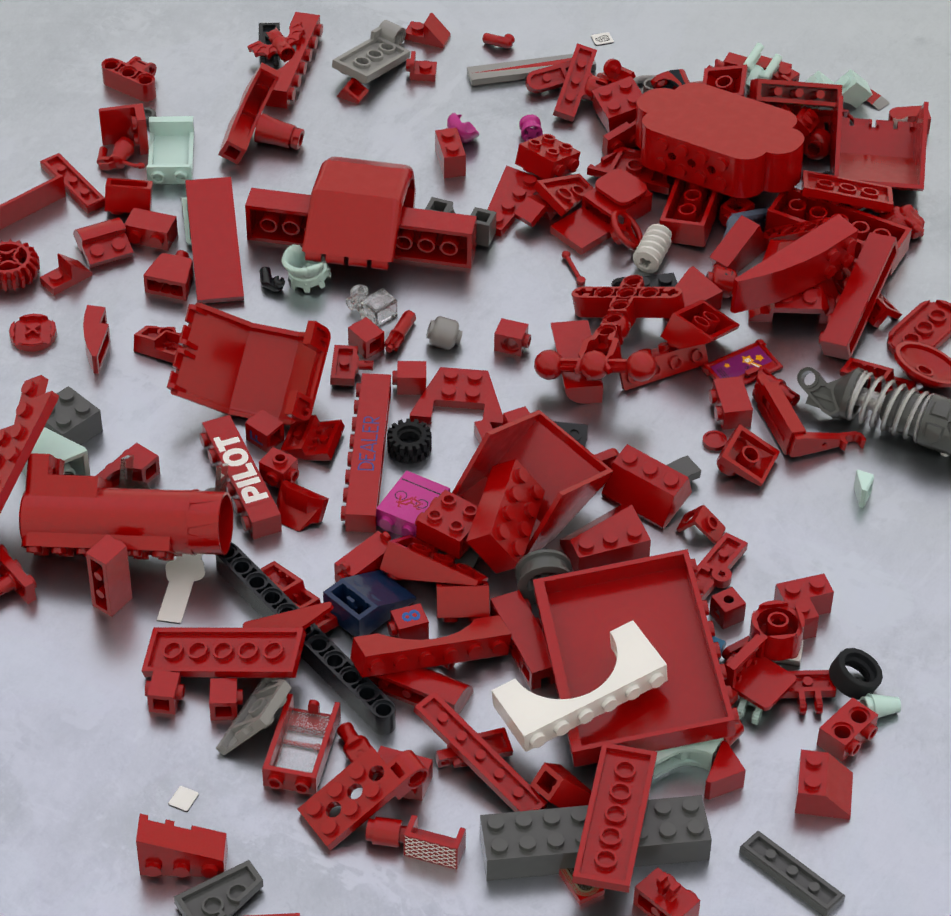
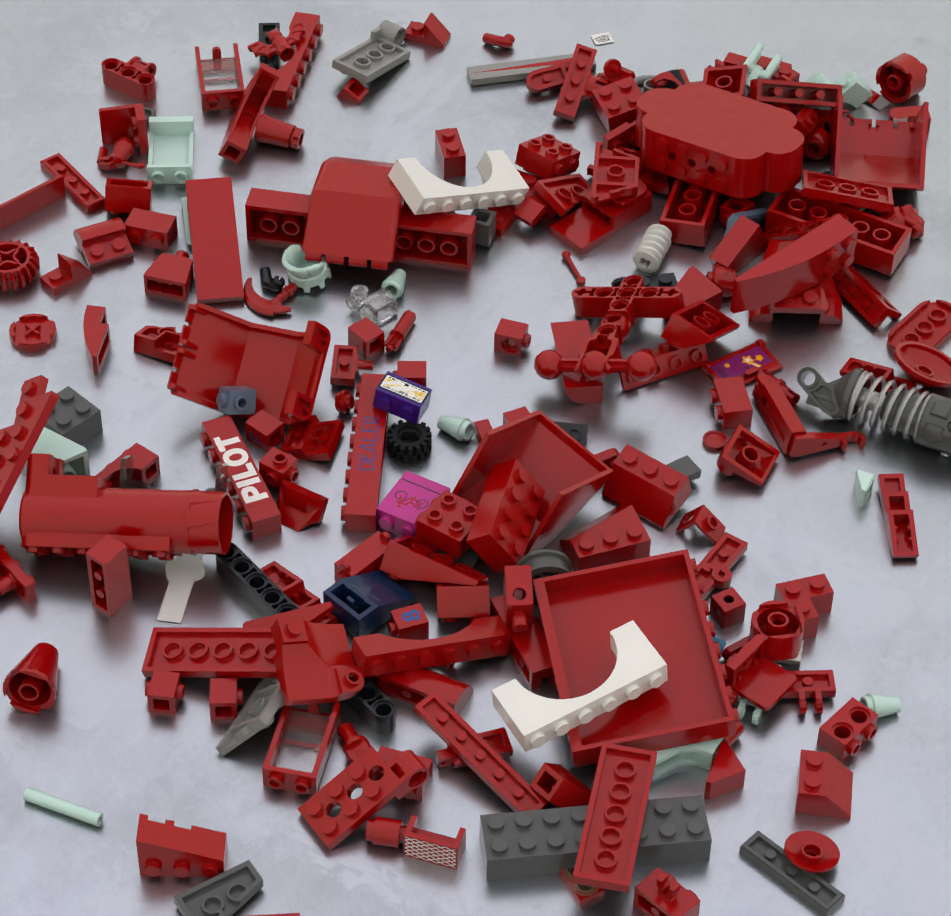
(34, 680): none -> red cone
(62, 806): none -> light aqua piece
(183, 798): white sticker -> none
(220, 80): none -> door
(236, 400): none -> sand blue brick
(265, 306): none -> red piece
(314, 662): none -> red slope
(344, 401): none -> red plate
(395, 283): none -> light aqua cone
(402, 397): none -> dark purple brick
(421, 70): red bracket -> none
(430, 194): none -> white arch
(444, 333): light grey head -> none
(457, 427): none -> light aqua cone
(459, 390): red wing -> none
(466, 130): dark pink hair -> none
(518, 603): none -> red torso
(525, 126): dark pink wheel -> none
(613, 174): none -> red wing
(623, 232): red piece -> none
(811, 851): none -> red dish
(858, 296): red brick -> none
(861, 662): black tyre -> none
(897, 516): none -> red slope
(901, 78): none -> red brick

